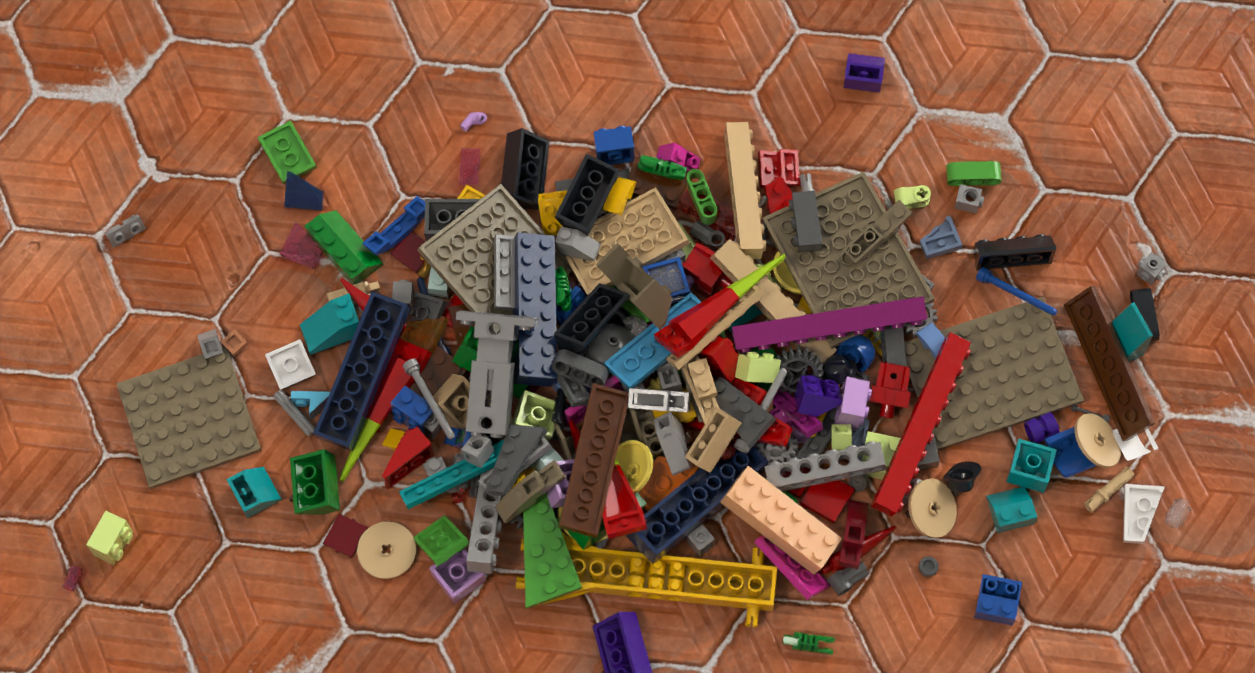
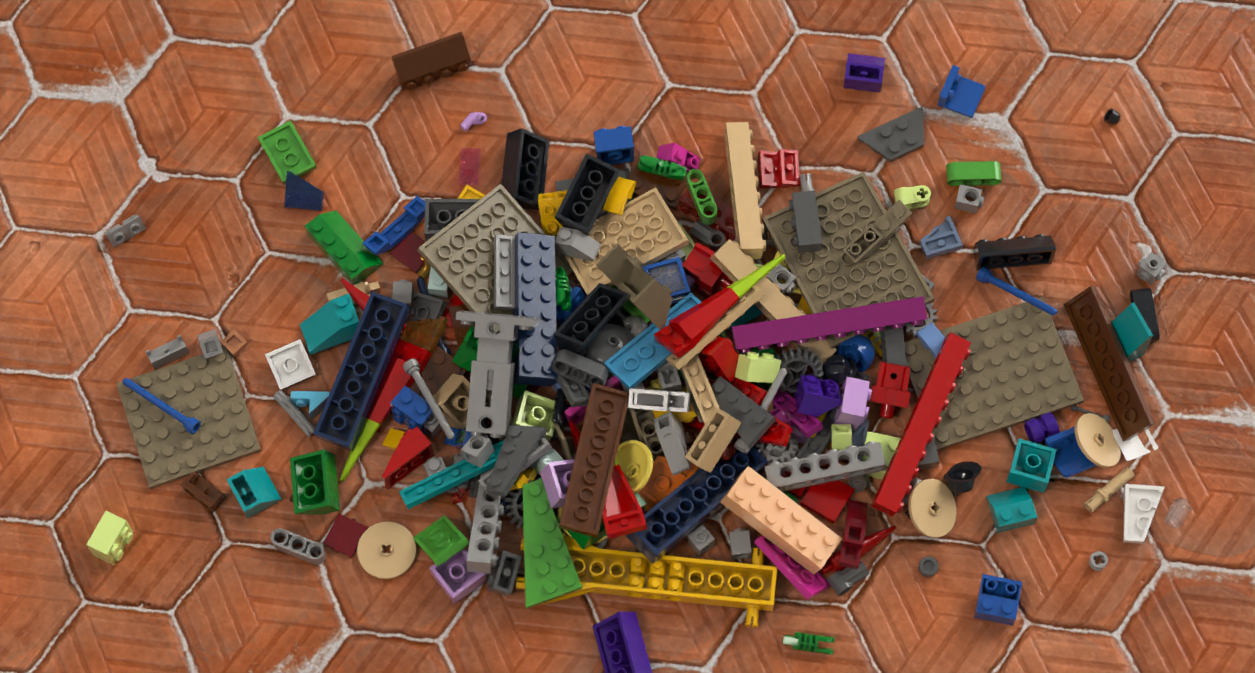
(72, 578): clear pink pin -> none
(167, 353): none -> light grey hinge
(191, 424): none -> blue piece
(203, 491): none -> reddish brown hinge
(301, 248): clear pink wing -> none
(304, 553): none -> light grey beam
(431, 61): none -> reddish brown slope
(504, 573): none -> dark grey brick
(528, 490): dark tan slope -> none
(702, 379): tan plate -> none
(740, 544): none -> light grey brick
(777, 194): red wing -> none
(781, 272): none -> light grey brick
(897, 136): none -> dark grey wing
(960, 94): none -> blue bracket
(1095, 555): none -> light grey bush
(1112, 117): none -> black hinge

